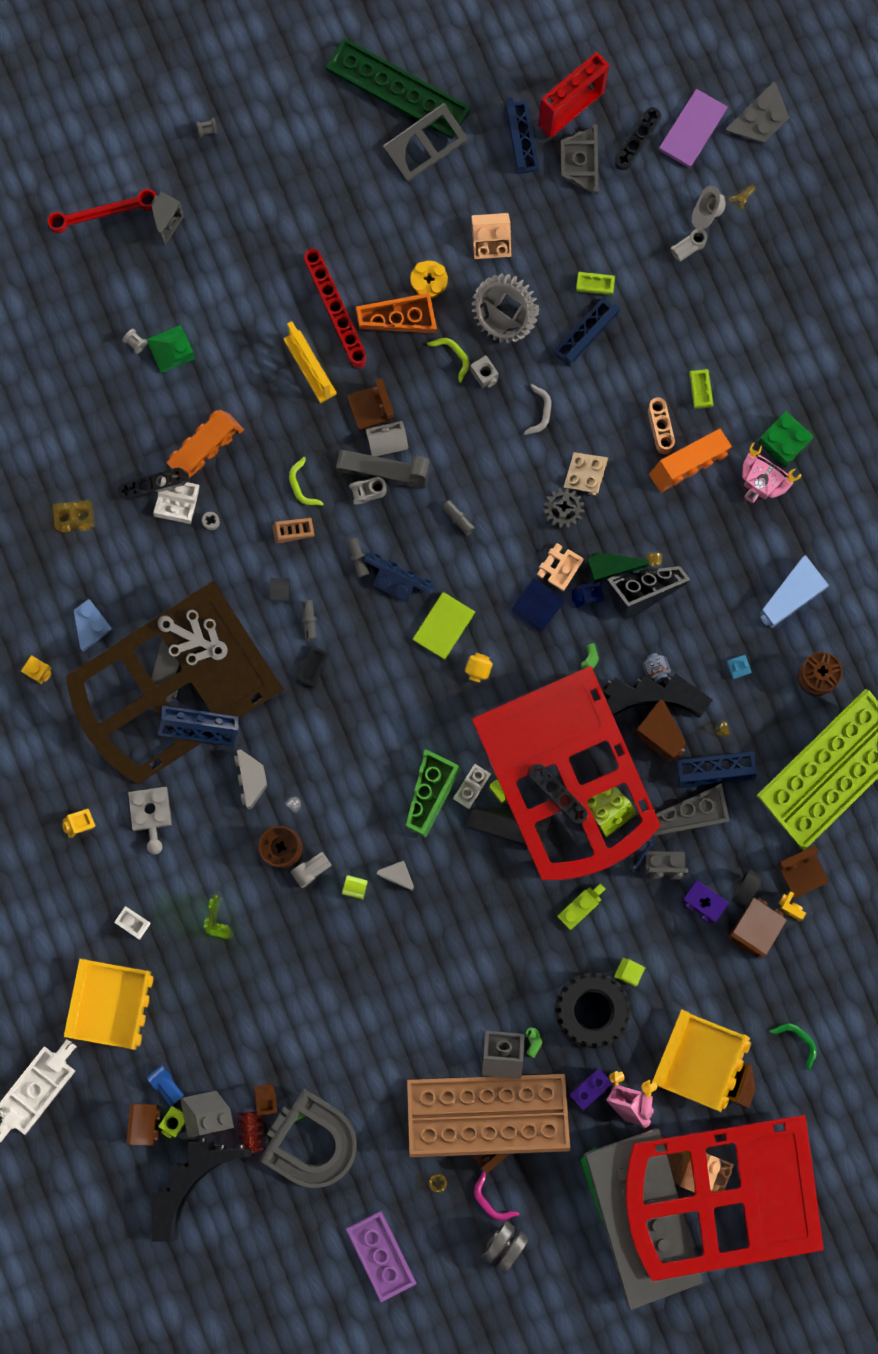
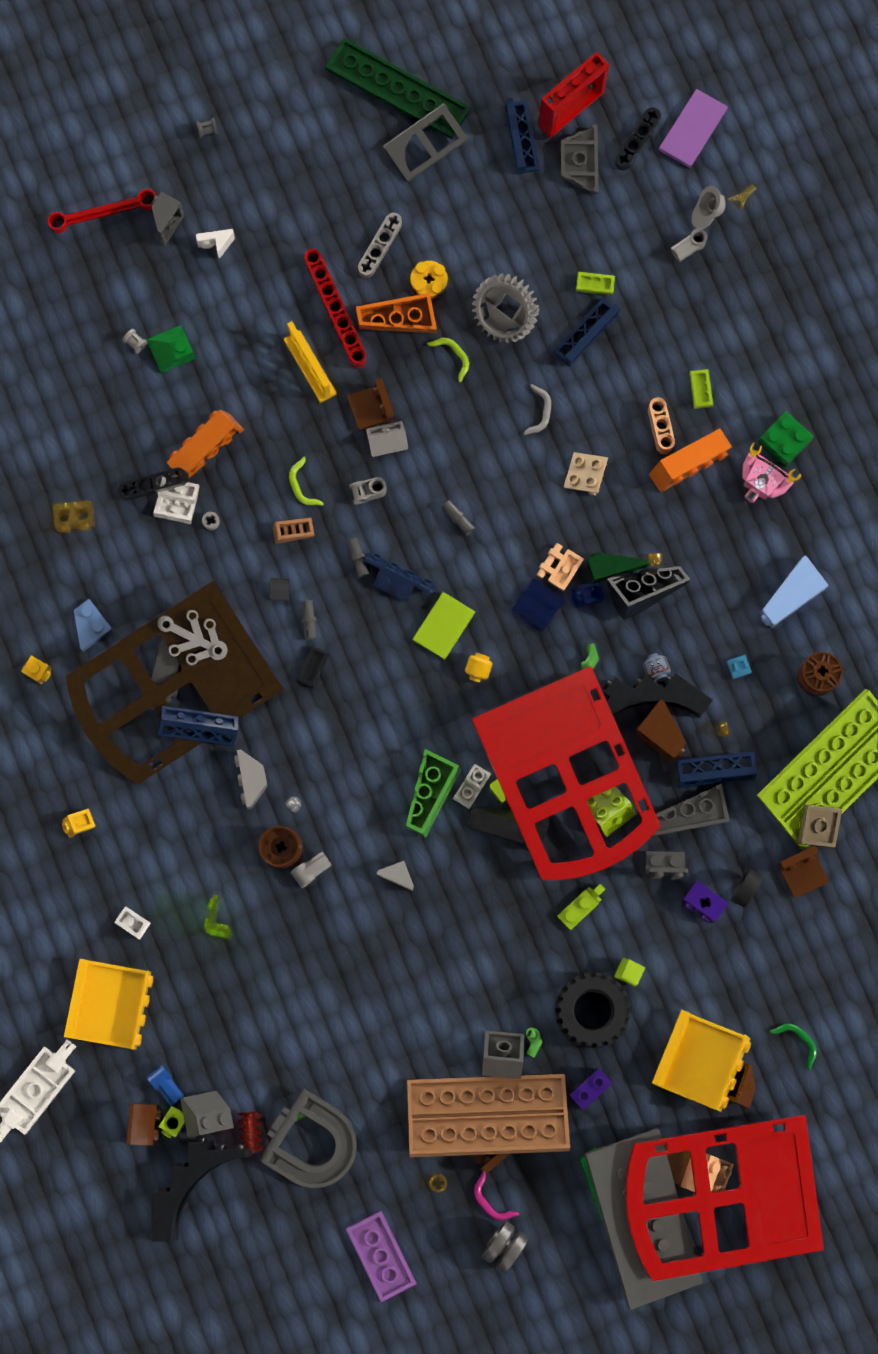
(159, 818): light grey plate -> none
(221, 239): none -> white slope
(265, 1099): reddish brown brick -> none
(354, 887): lime piece -> none
(378, 244): none -> light grey beam
(391, 471): dark grey beam -> none
(484, 364): light grey brick -> none
(491, 235): light nougat slope -> none
(556, 507): dark grey gear -> none
(559, 791): black beam -> none
(630, 1103): bright pink torso -> none
(651, 842): dark blue hinge -> none
(757, 928): reddish brown slope -> none
(761, 117): dark grey wing -> none
(794, 910): yellow bracket -> none
(819, 825): none -> dark tan tile

